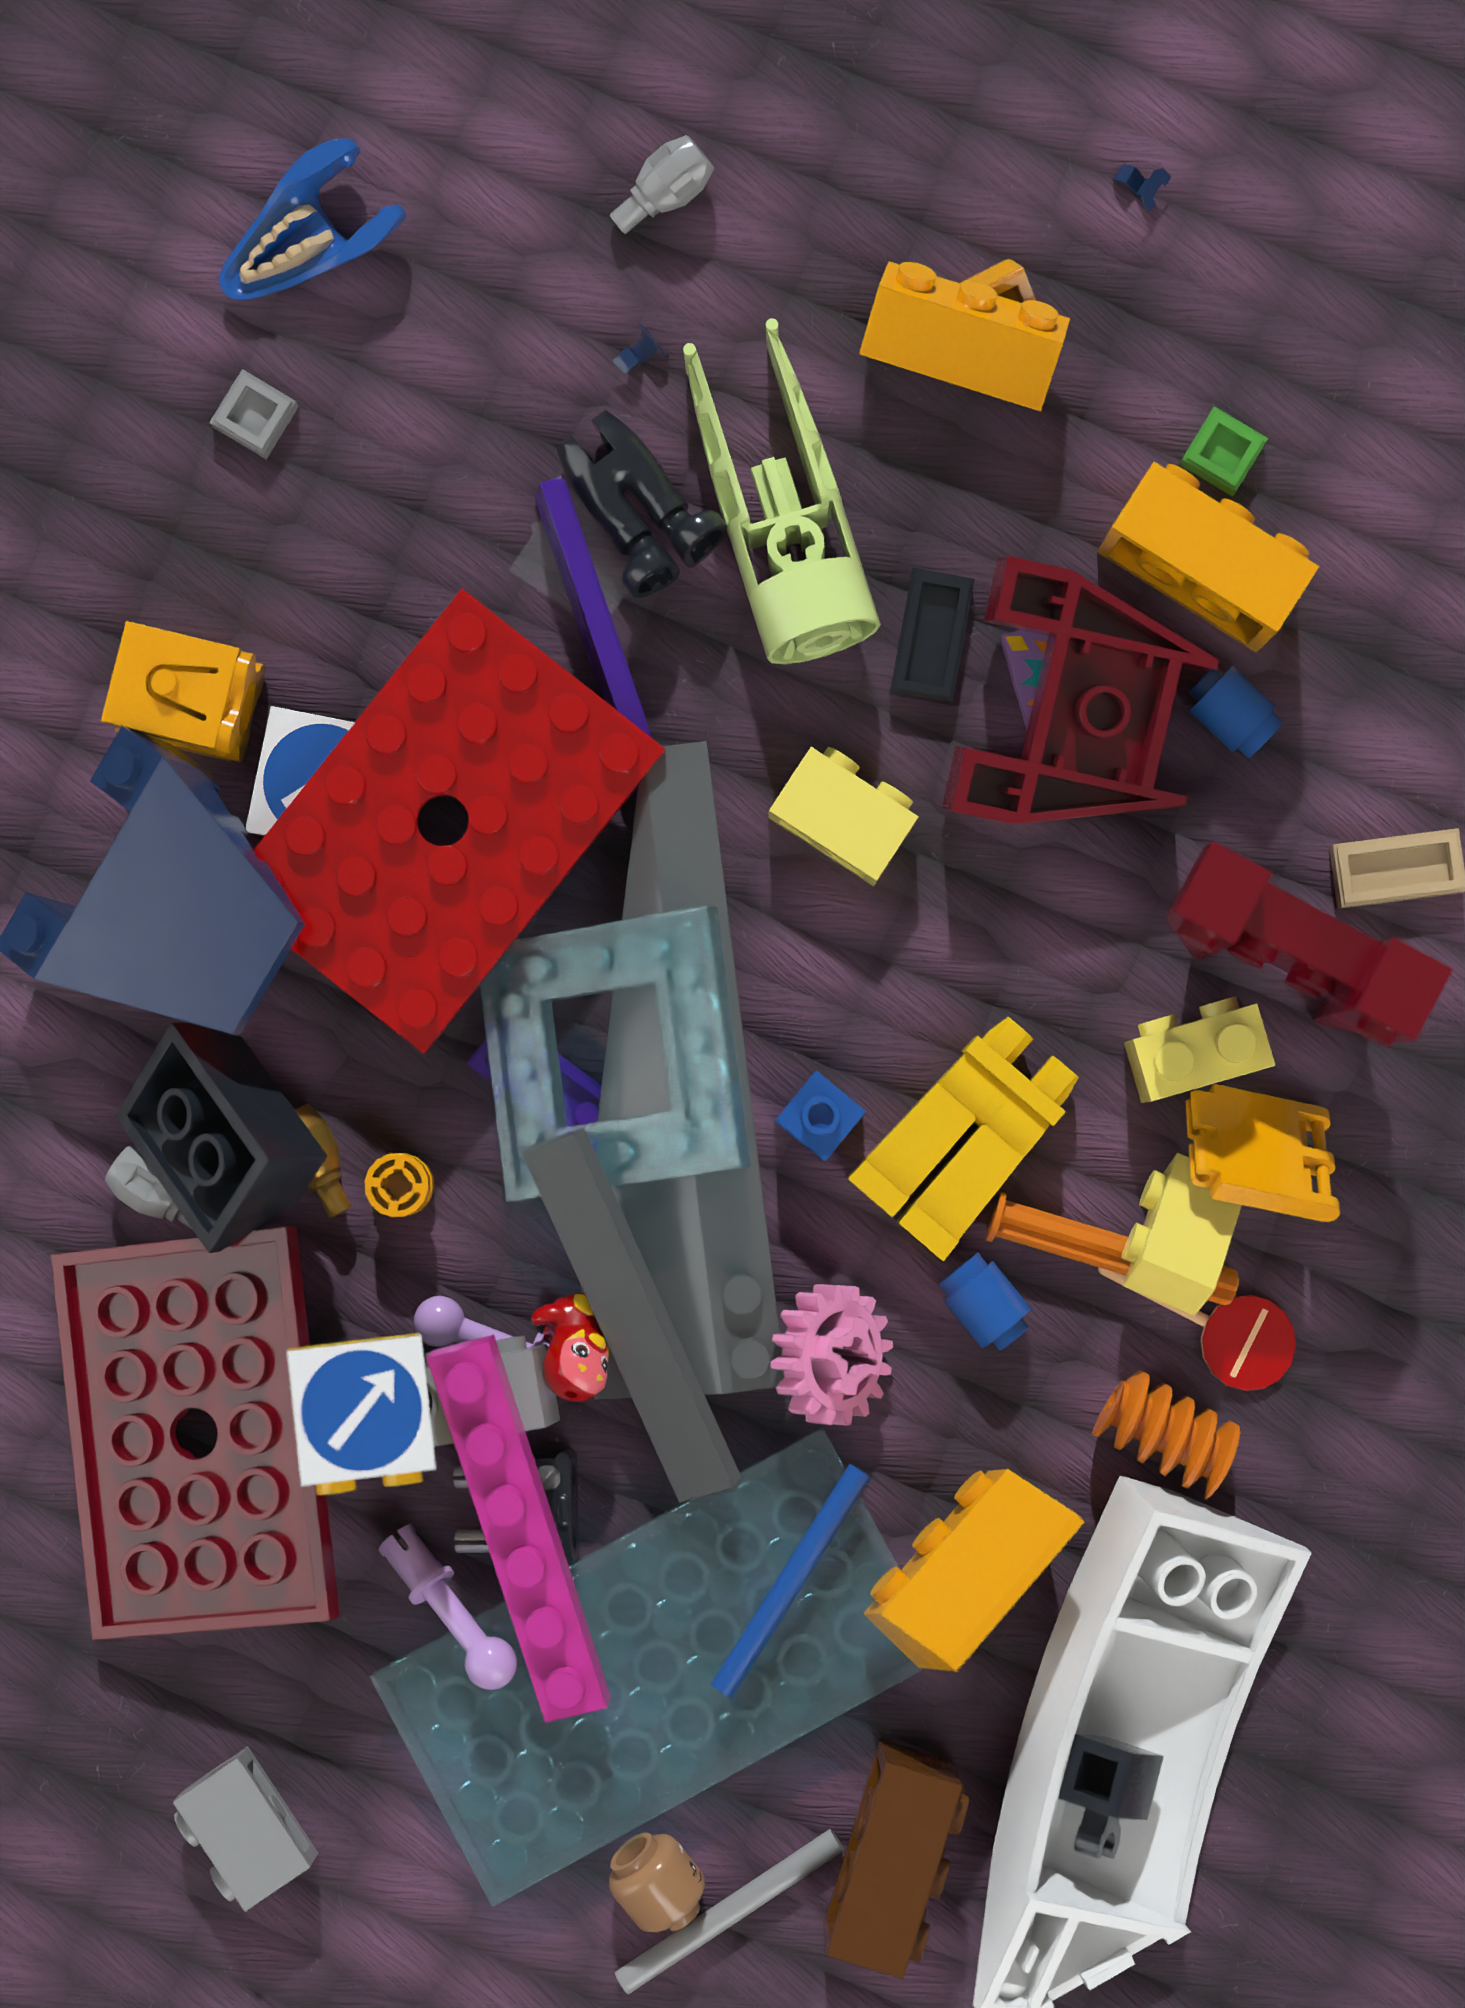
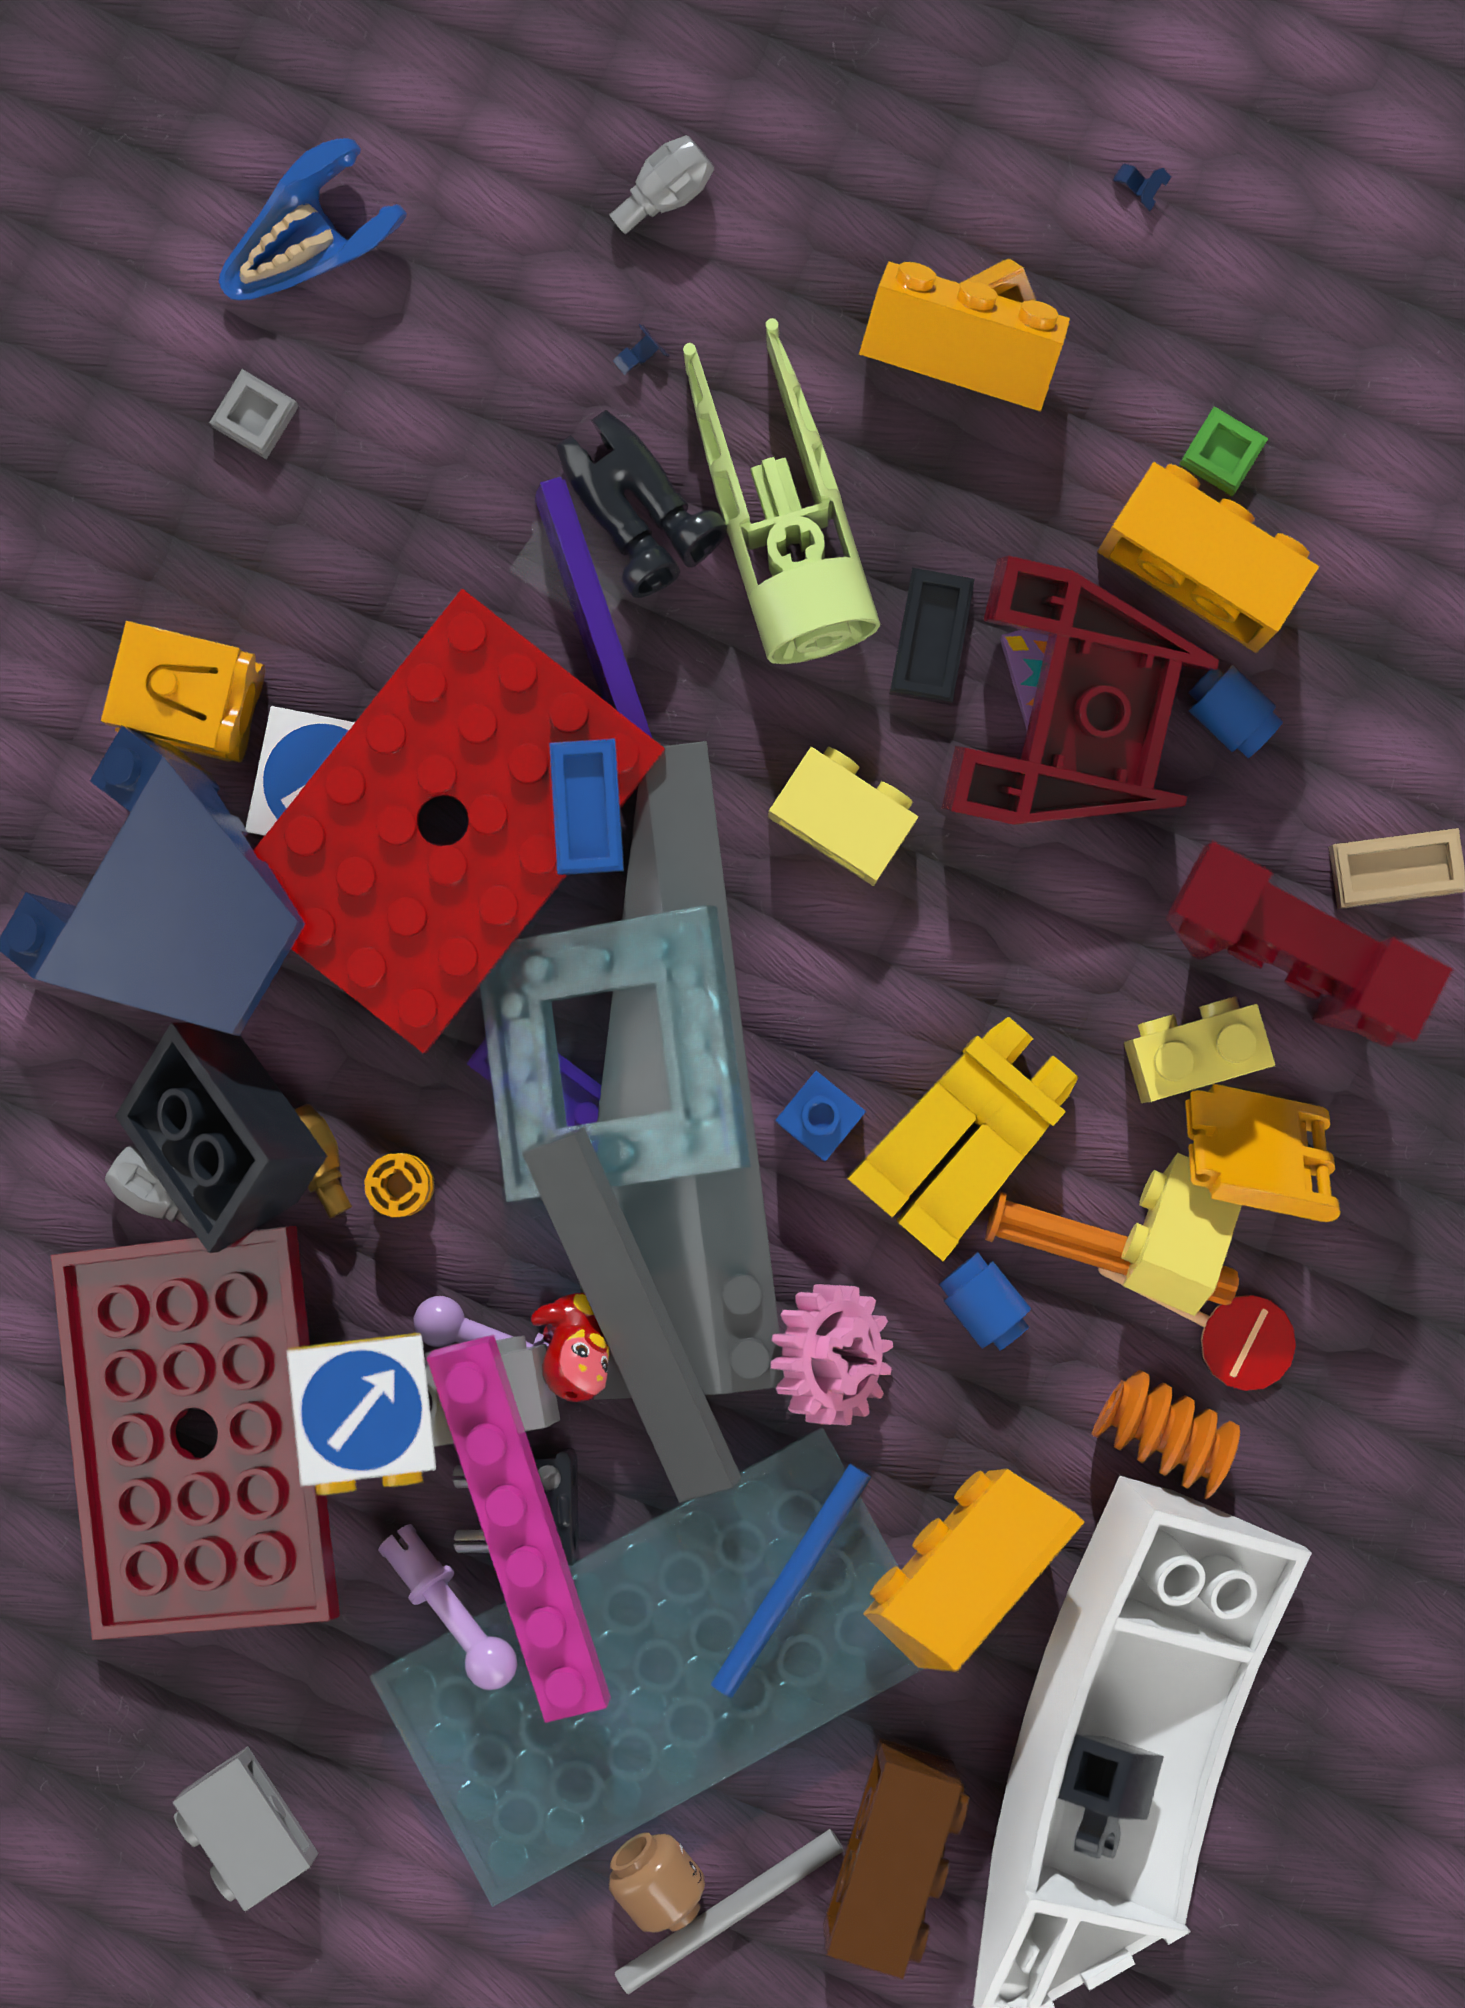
(586, 807): none -> blue tile

